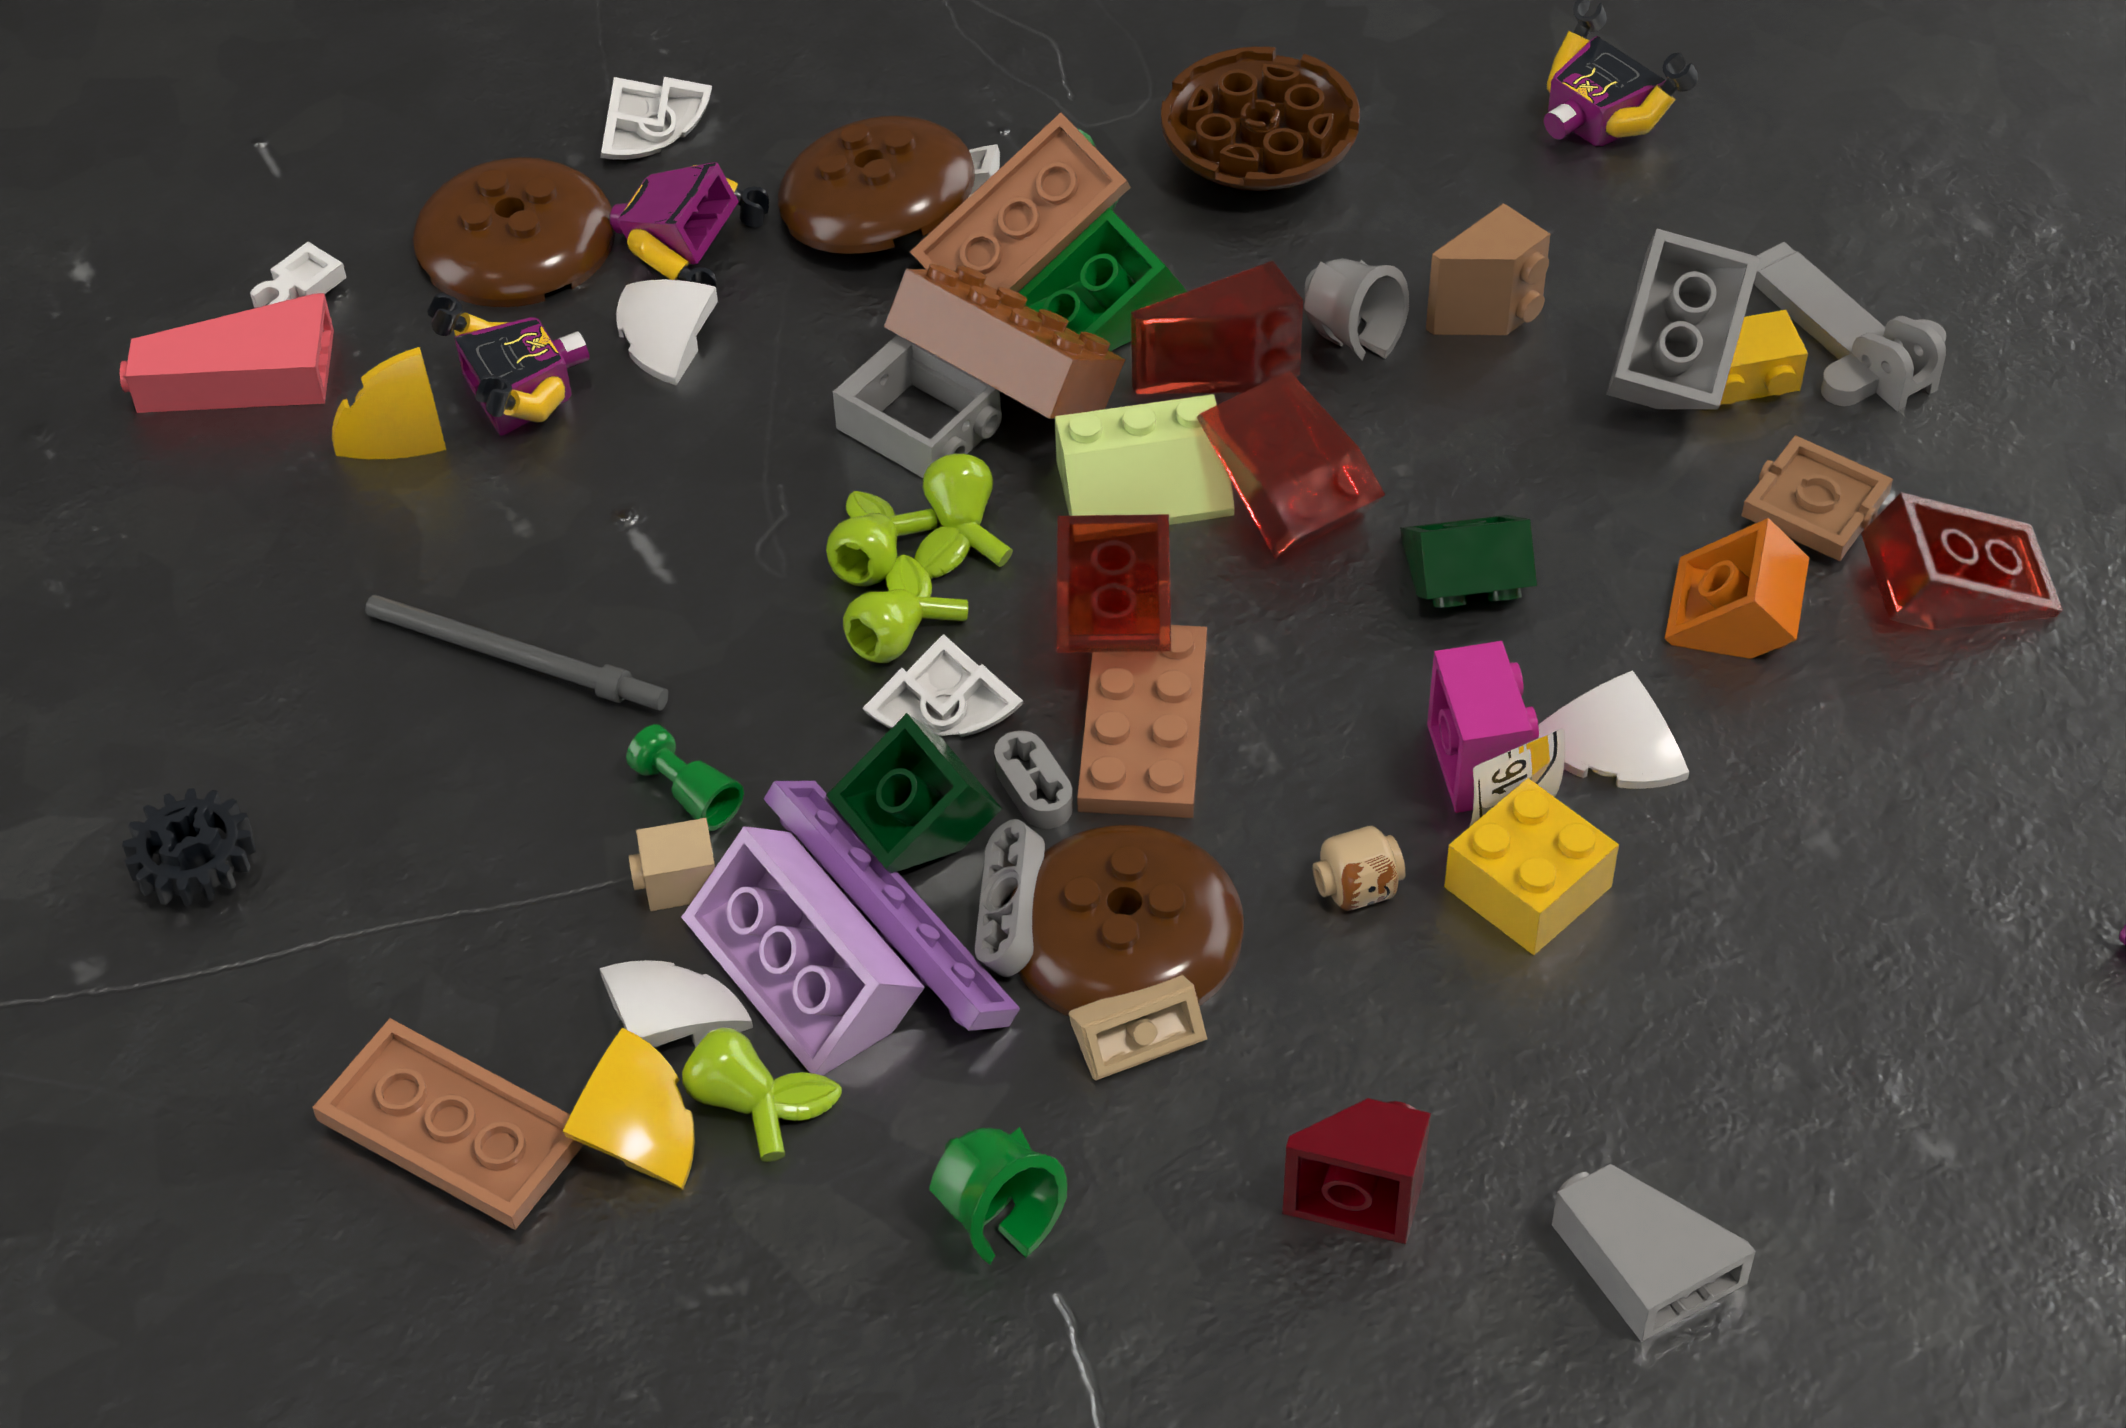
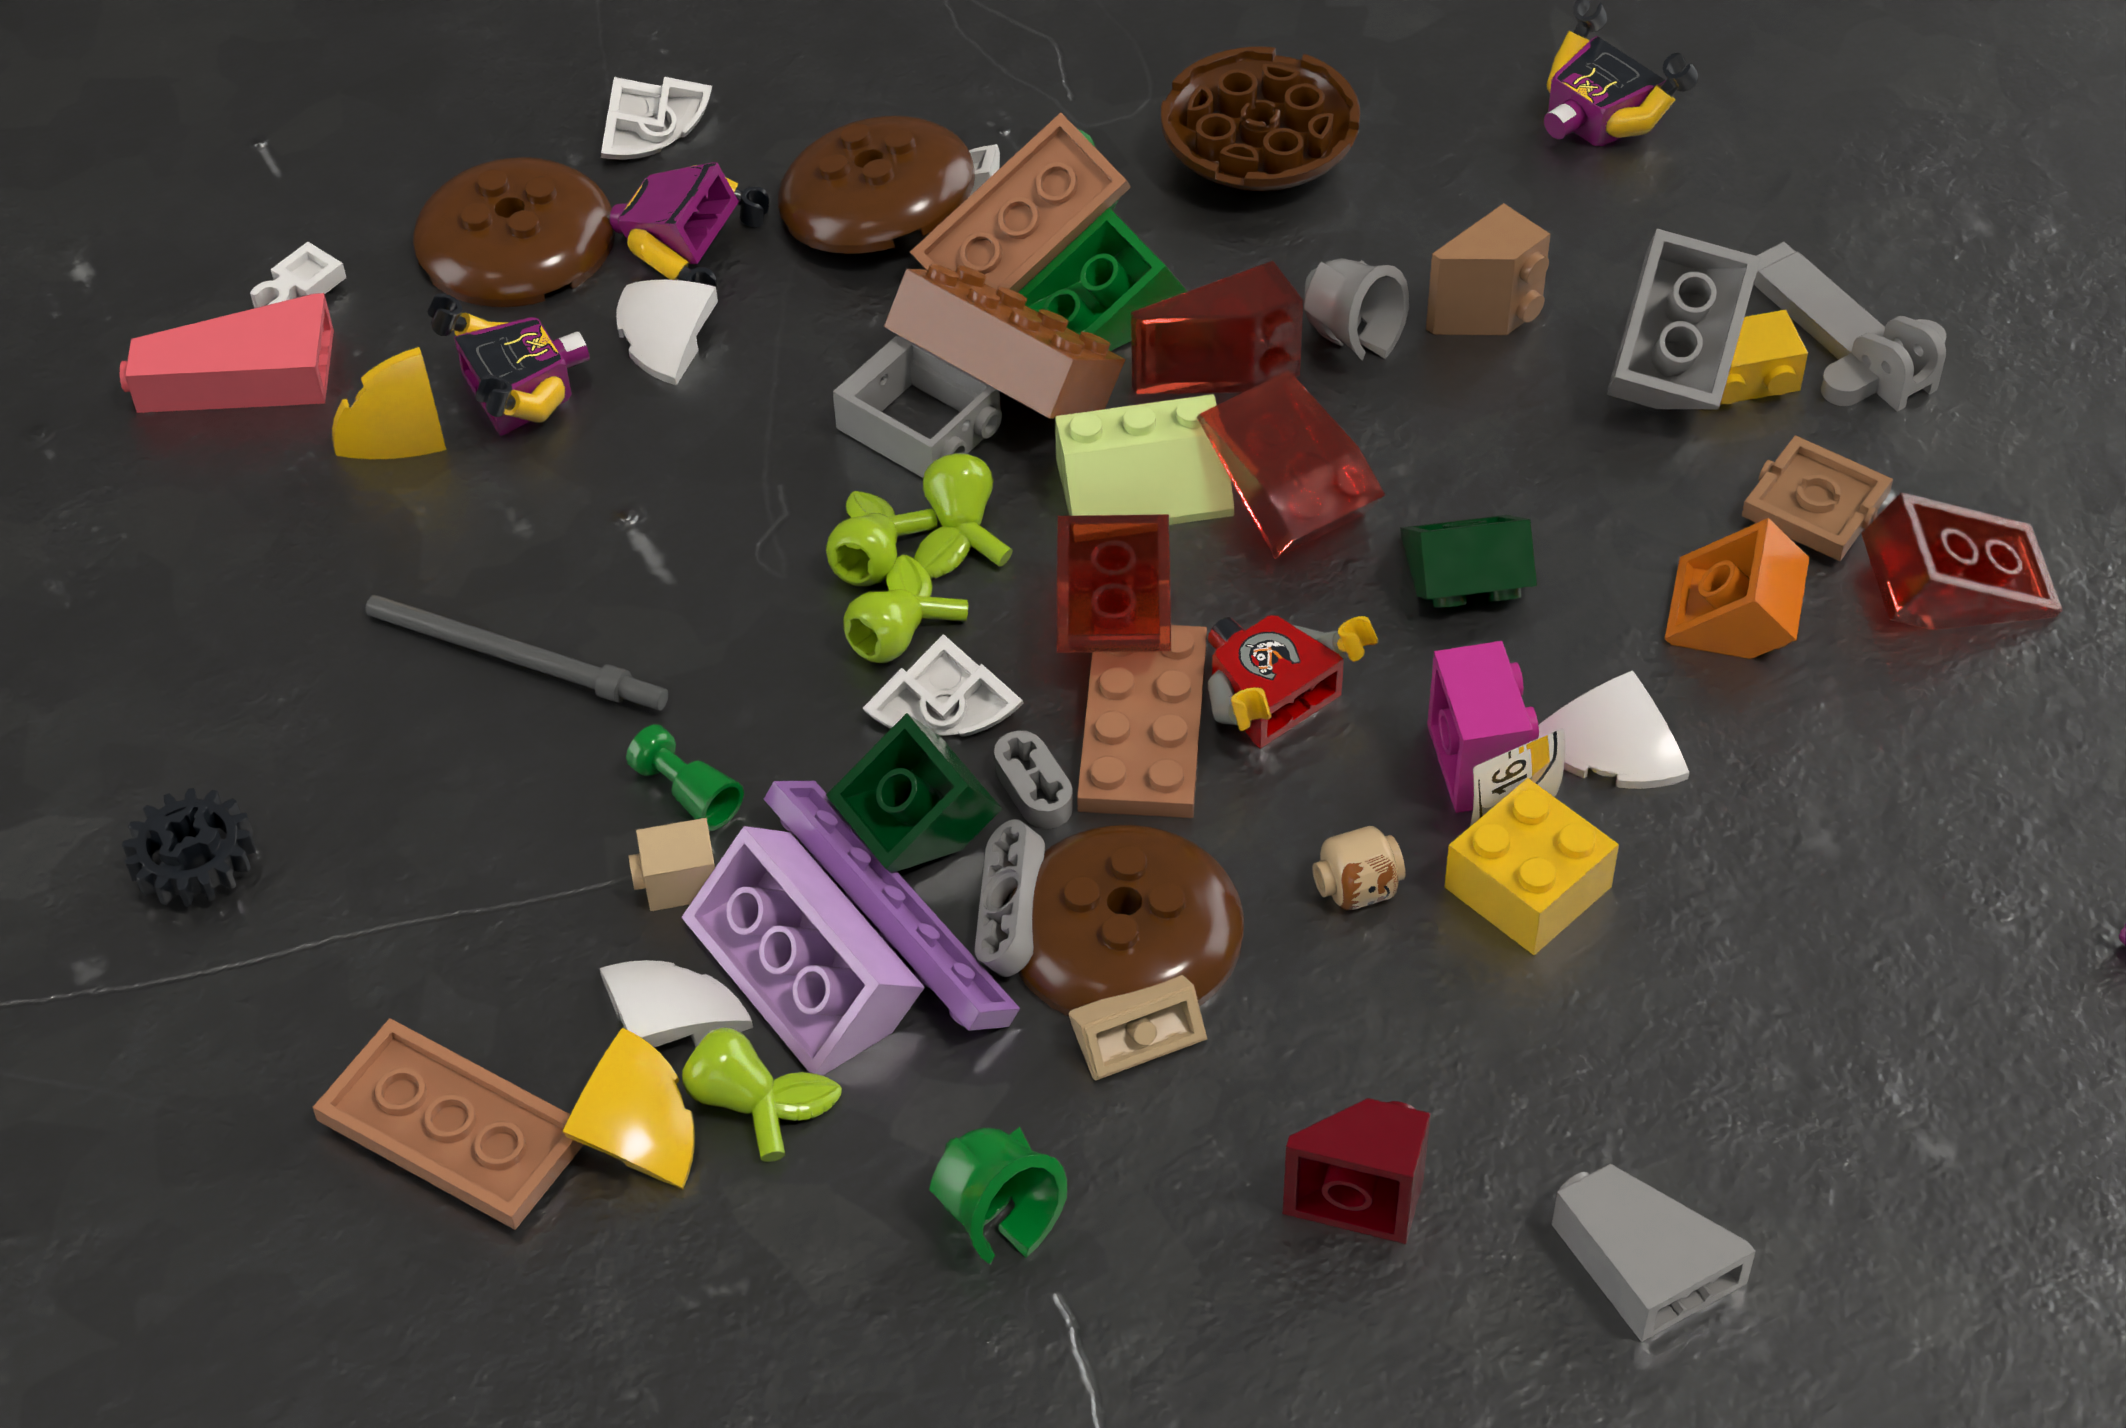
(1279, 672): none -> torso

